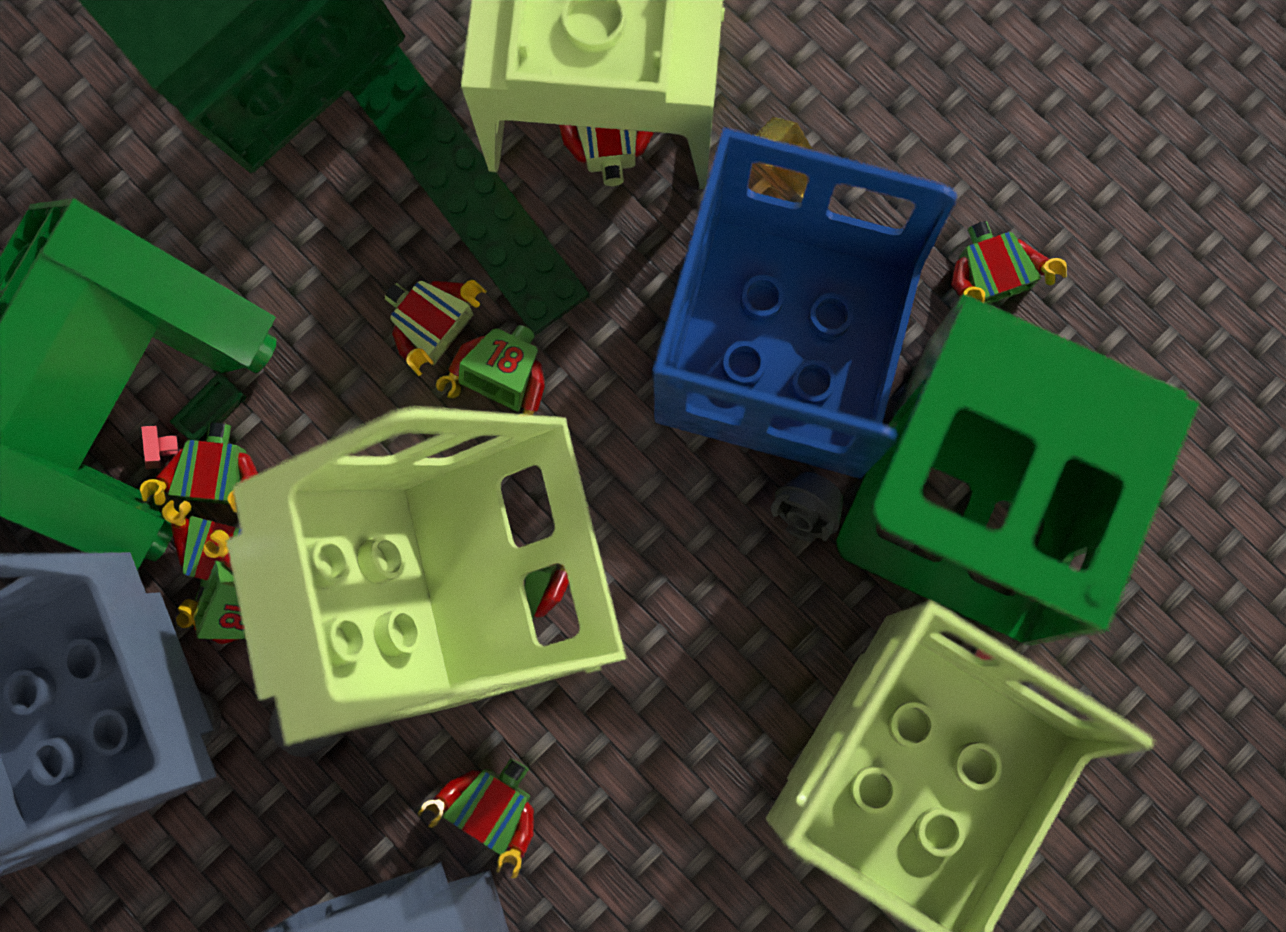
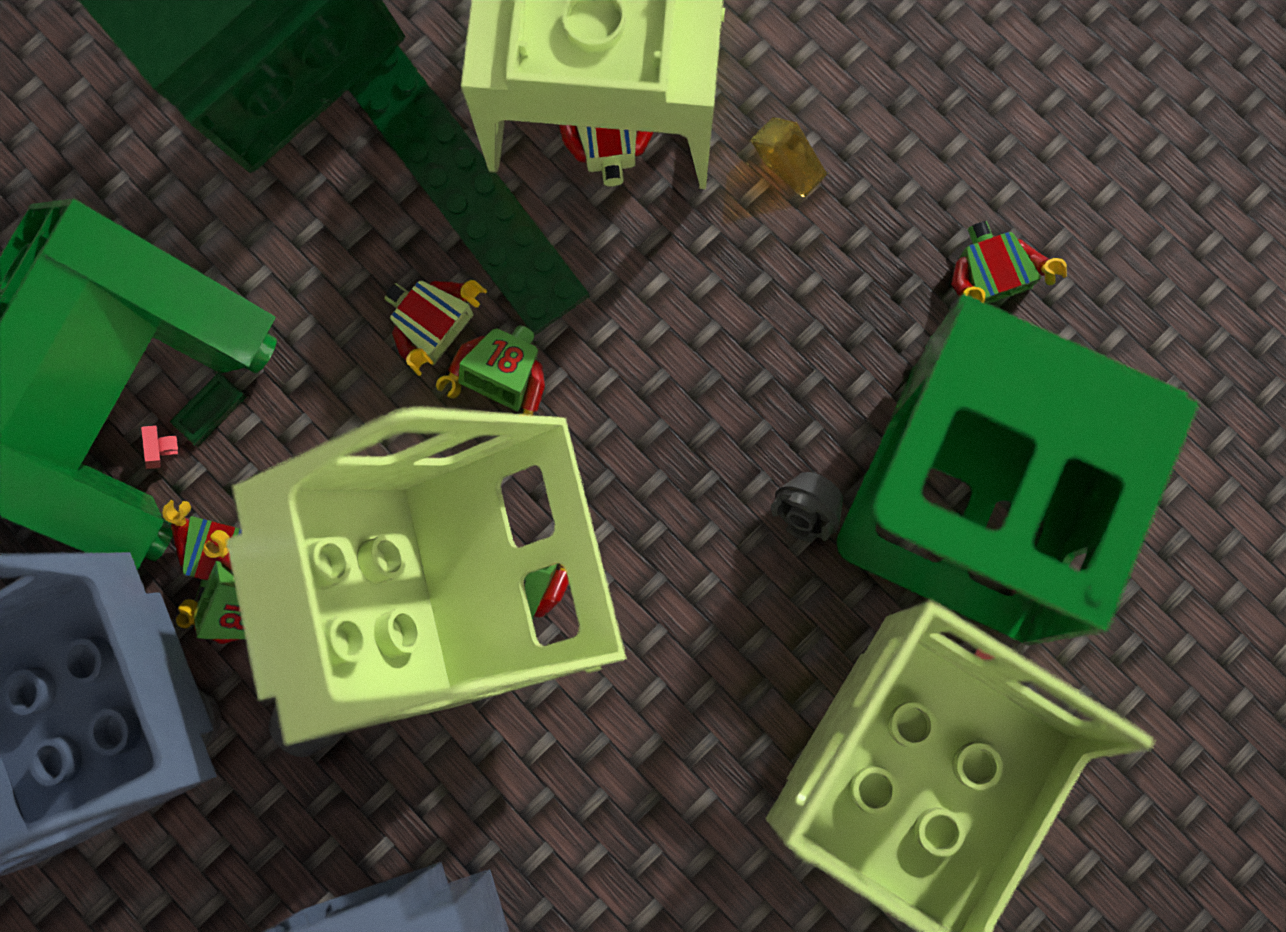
(203, 471): torso -> none
(489, 810): torso -> none
(793, 310): blue piece -> none

